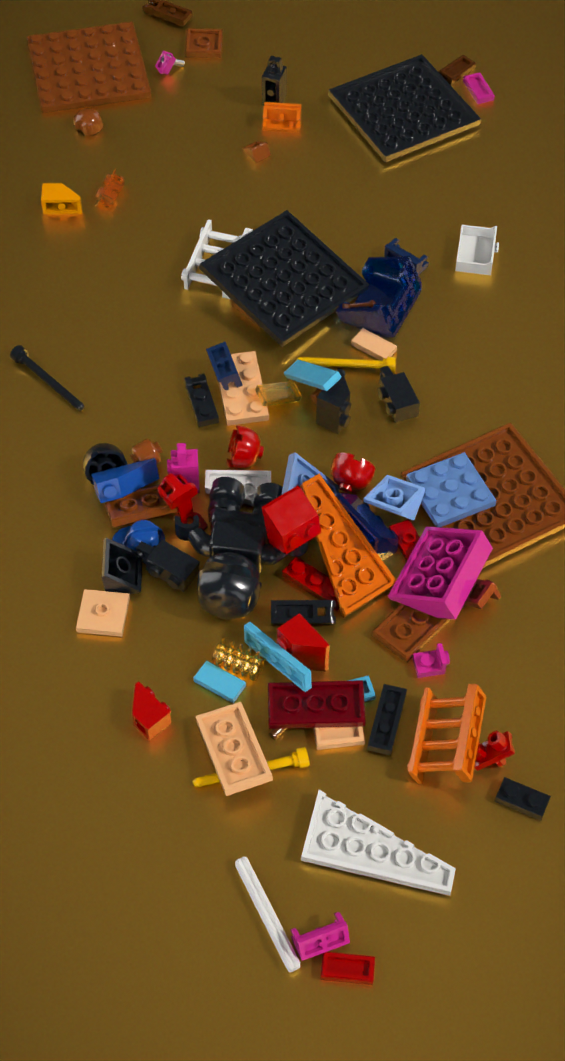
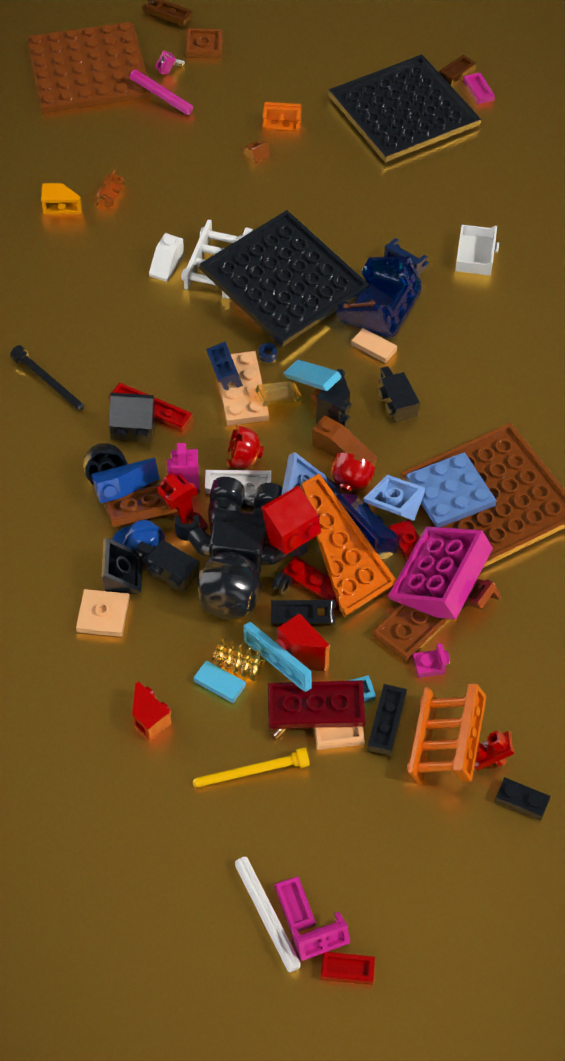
(88, 121): dark orange hair -> none
(132, 417): none -> black slope
(146, 450): dark orange head -> none
(161, 92): none -> dark pink axle
(165, 413): none -> red tile
(166, 257): none -> white slope
(201, 400): black plate -> none
(233, 748): light nougat plate -> none
(267, 347): none -> dark blue bush
(274, 81): black hinge -> none
(281, 582): none -> black bush
(294, 904): none -> dark pink tile
(335, 438): none -> dark orange slope
(353, 363): yellow piece -> none
(363, 847): white wing -> none

